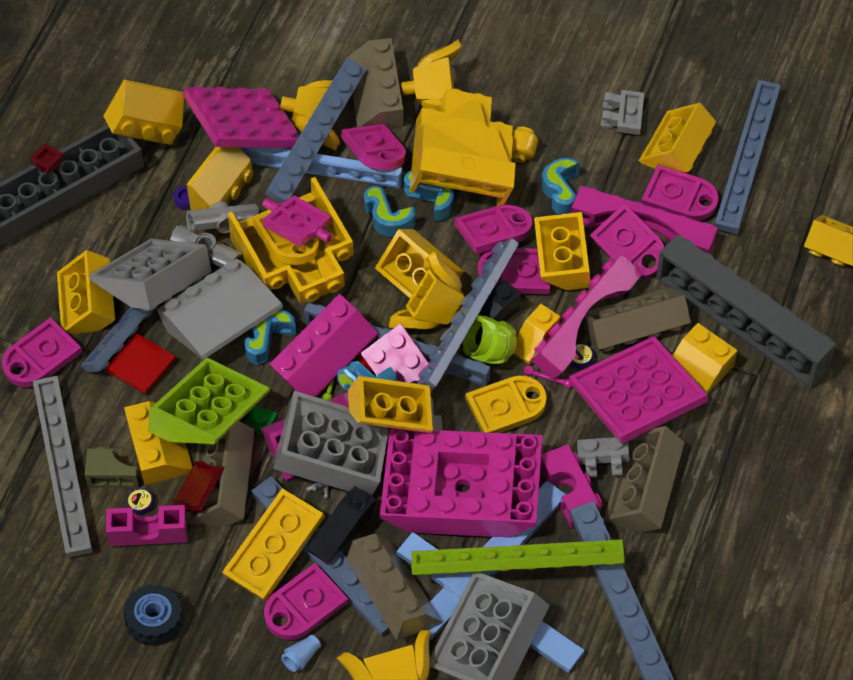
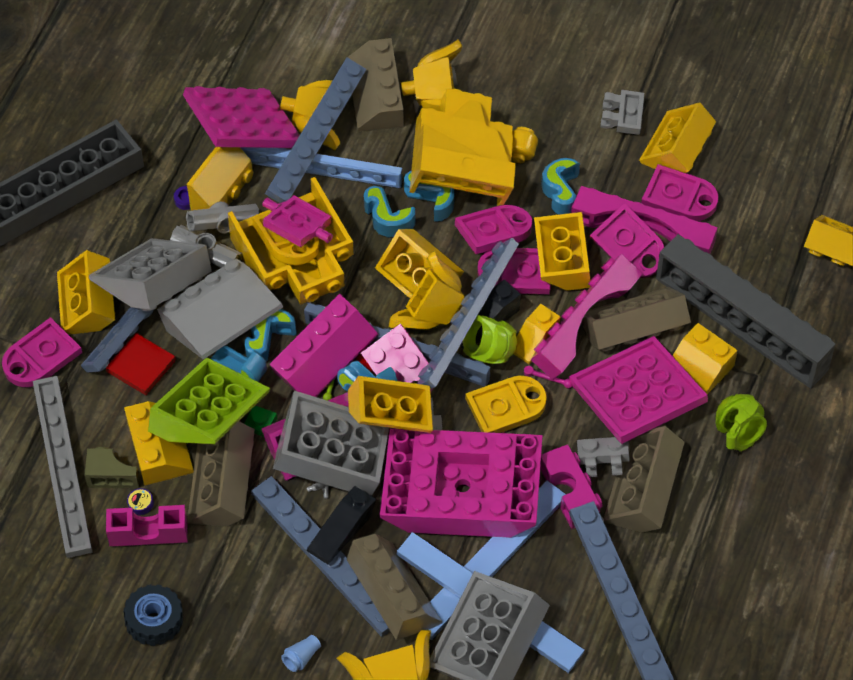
(47, 158): dark red plate -> none
(146, 112): yellow slope -> none
(198, 486): dark red piece -> none
(251, 367): none -> dark azure animal
(273, 544): yellow plate -> none
(304, 603): dark pink plate -> none
(375, 146): dark pink plate -> none
(517, 557): lime plate -> none
(583, 356): tile -> none
(747, 157): sand blue plate -> none
(747, 419): none -> lime helmet

